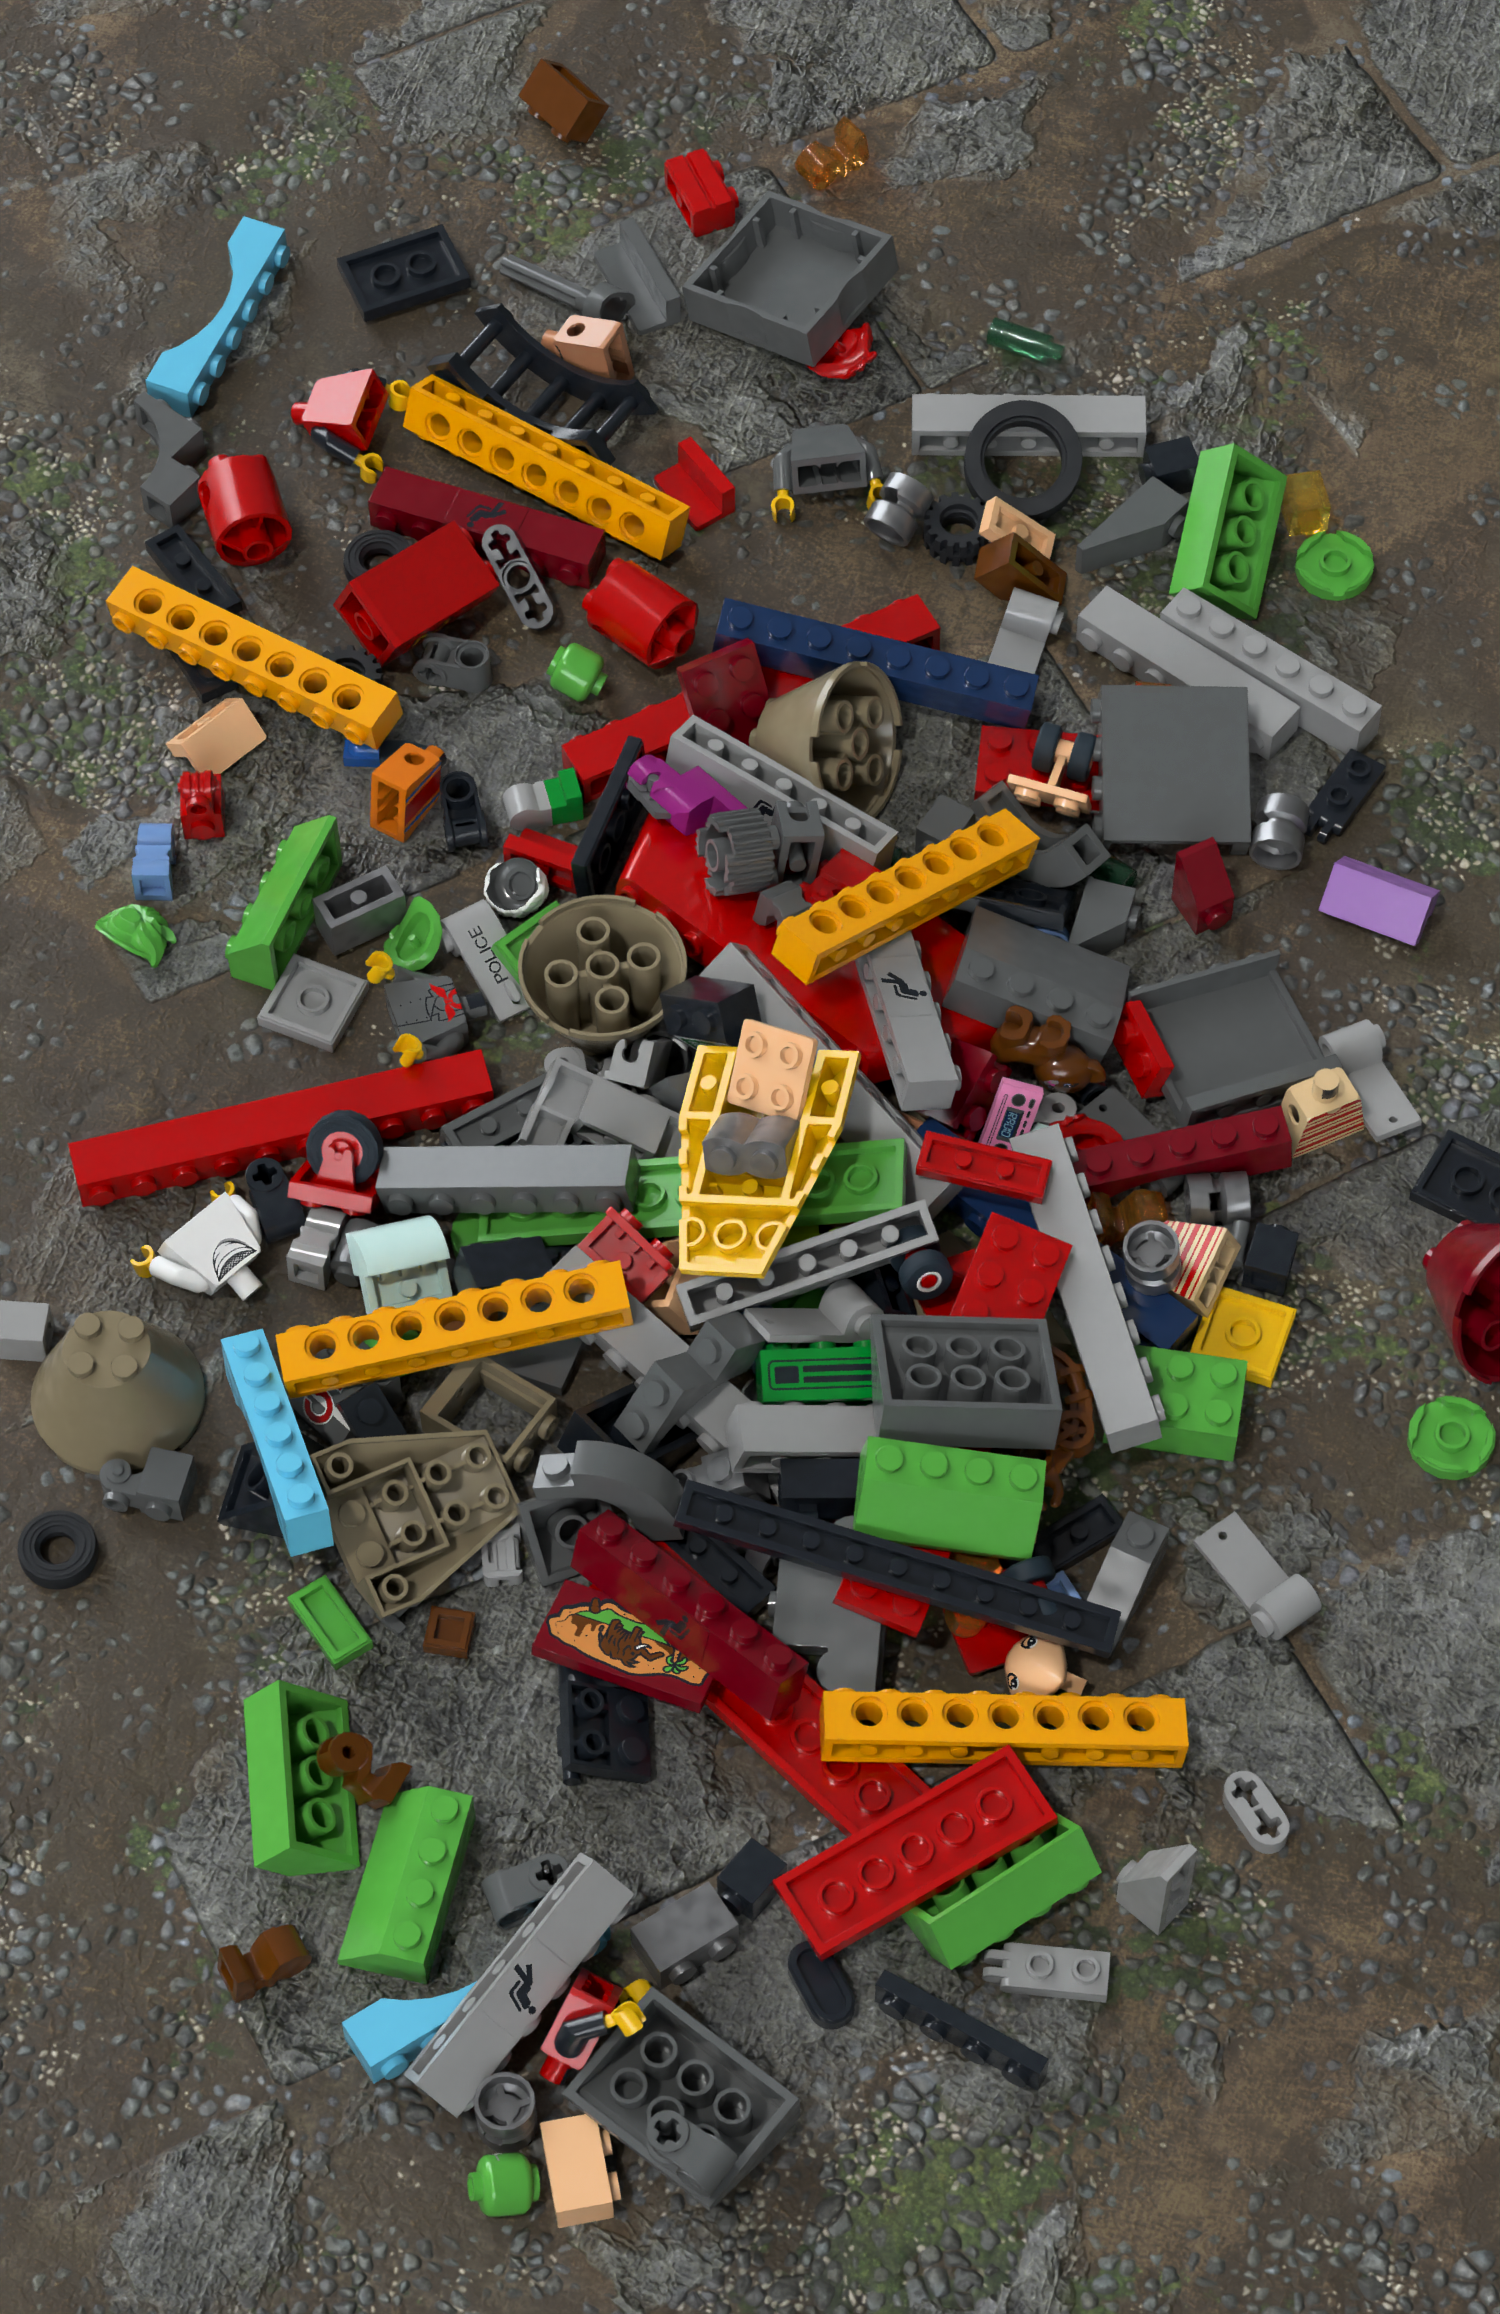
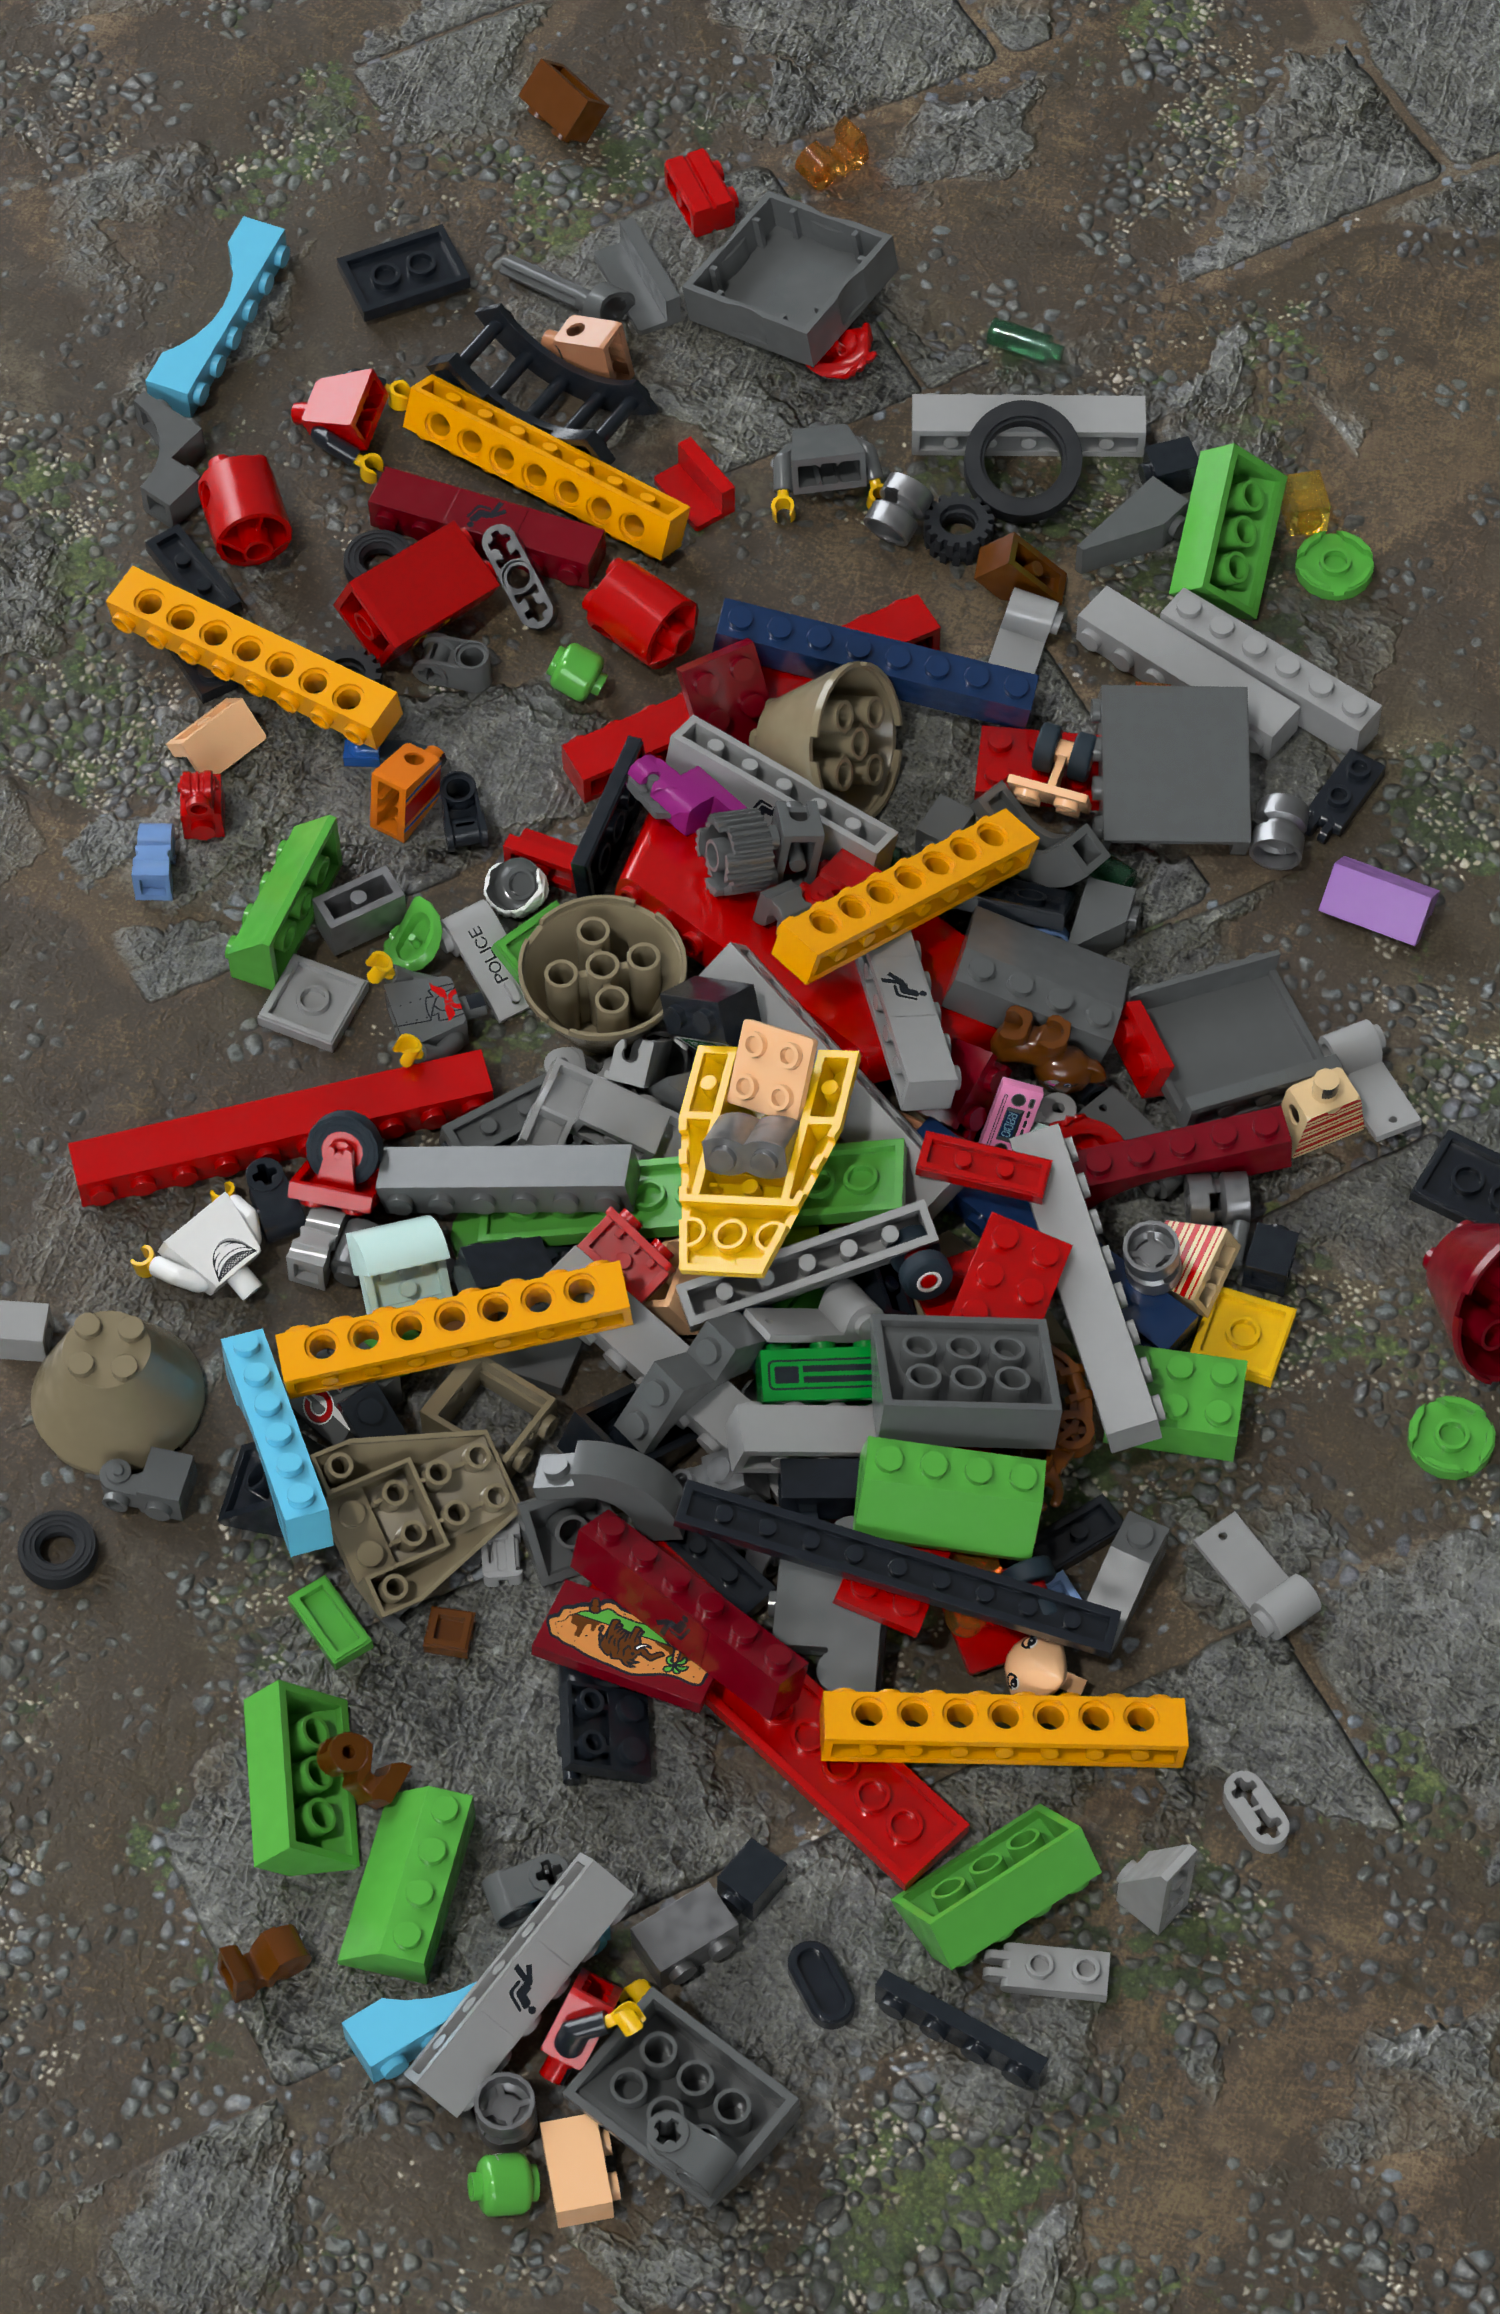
(138, 931): bright green hat -> none
(544, 802): leg -> none
(915, 1852): red plate -> none
(1002, 519): light nougat plate -> none
(1133, 1209): clear orange leg -> none
(1202, 887): dark red slope -> none

